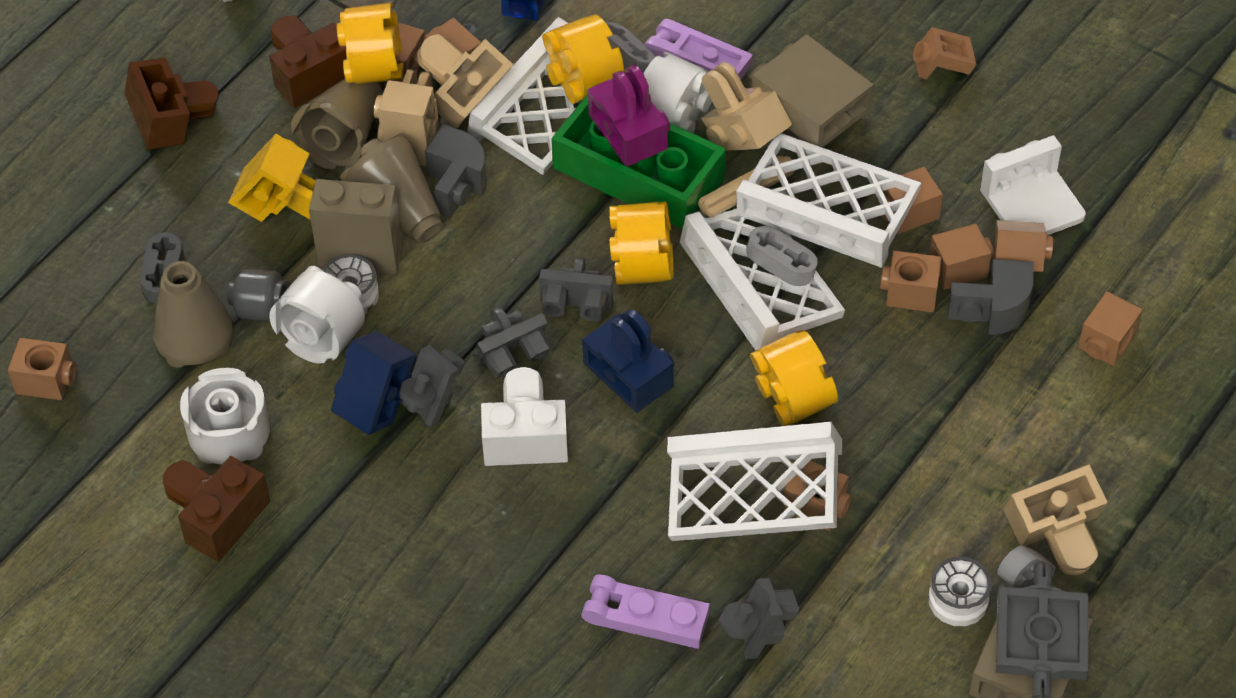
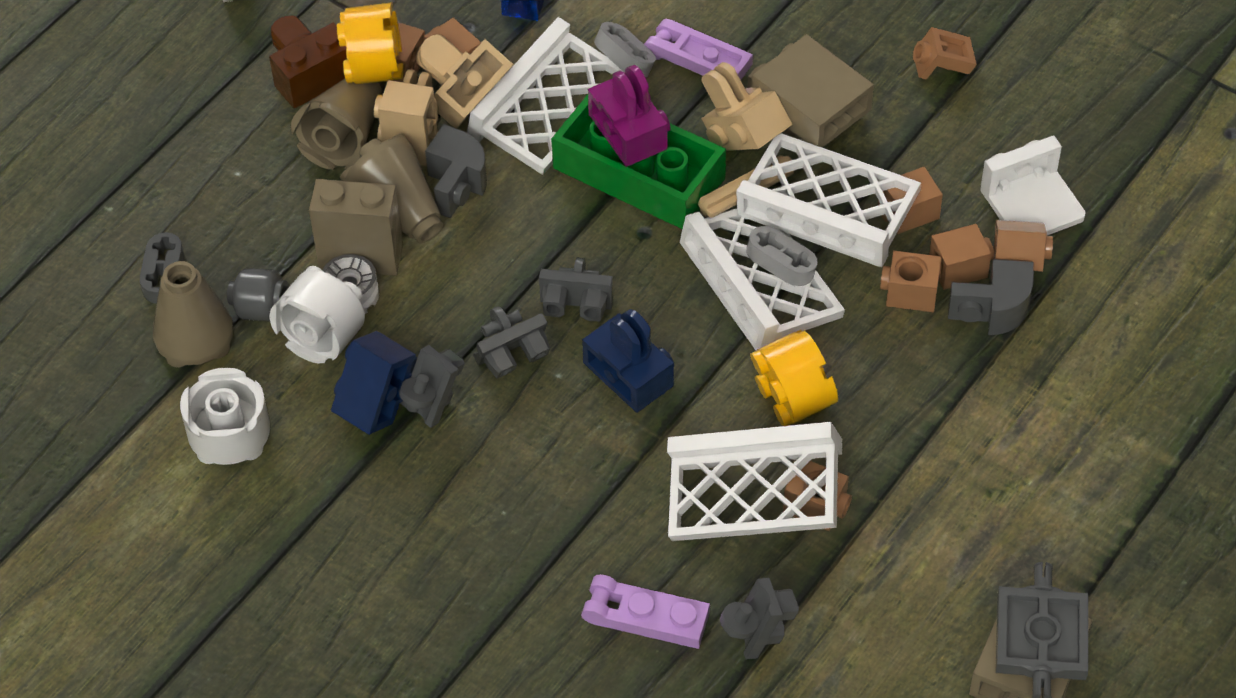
(41, 369): medium nougat brick -> none
(164, 103): reddish brown brick -> none
(216, 505): reddish brown brick -> none
(274, 181): yellow brick -> none
(524, 425): white brick -> none
(581, 56): yellow brick -> none
(641, 243): yellow brick -> none
(677, 89): white brick -> none
(961, 576): white wheel -> none
(1018, 567): light grey beam -> none
(1059, 514): tan brick -> none
(1110, 328): medium nougat brick -> none

